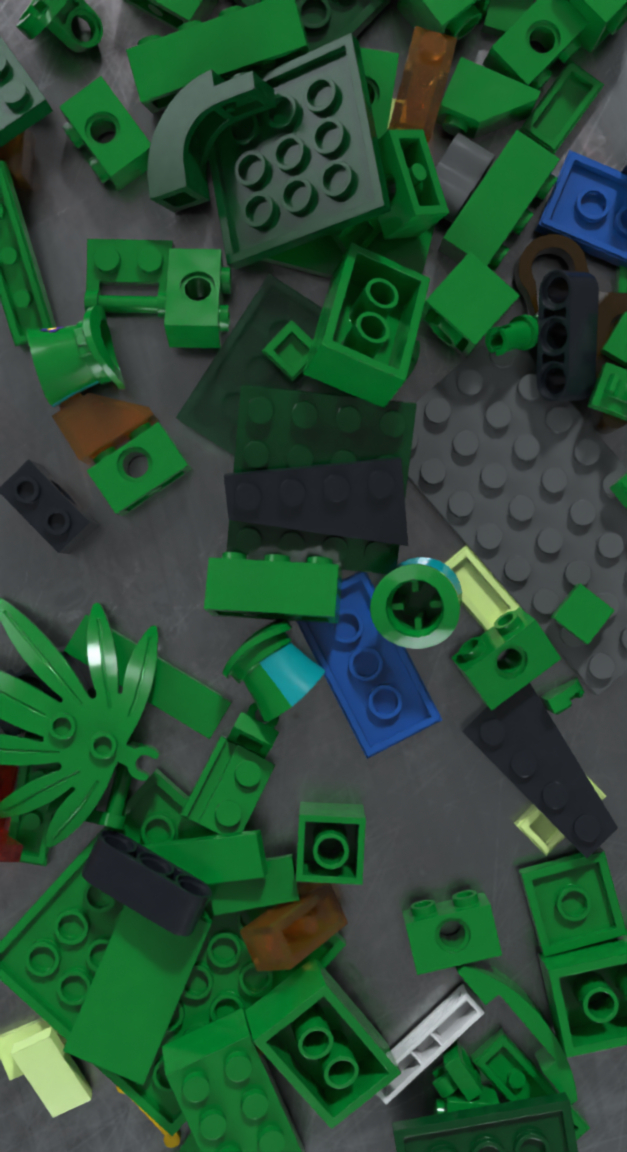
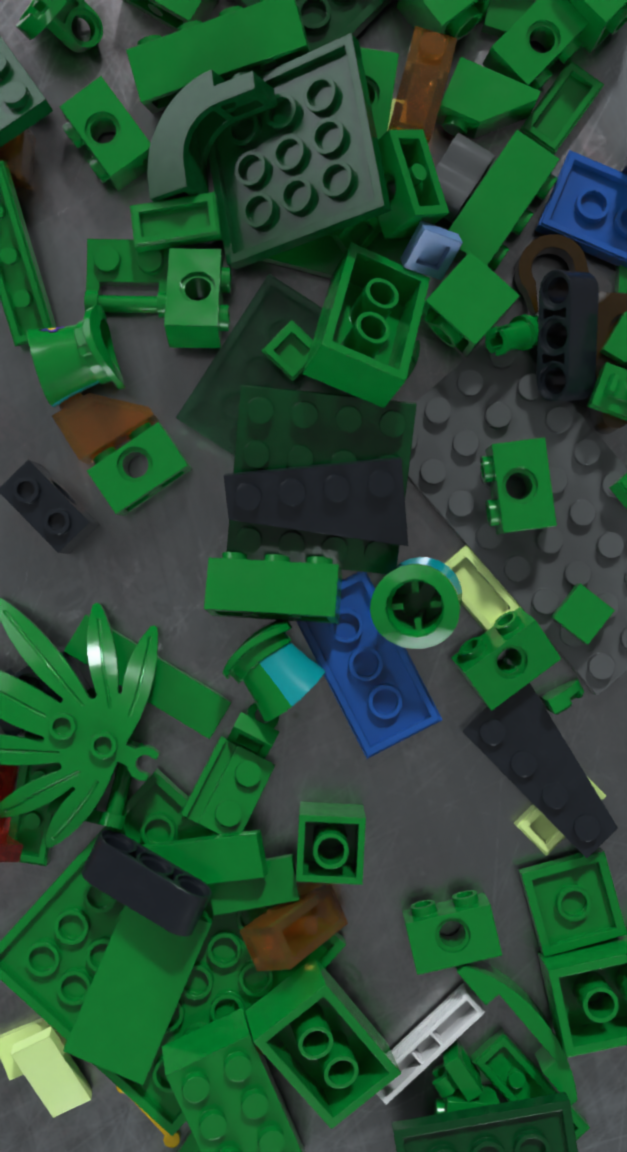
(176, 222): none -> green tile
(431, 250): none -> medium blue plate
(529, 462): none -> green brick

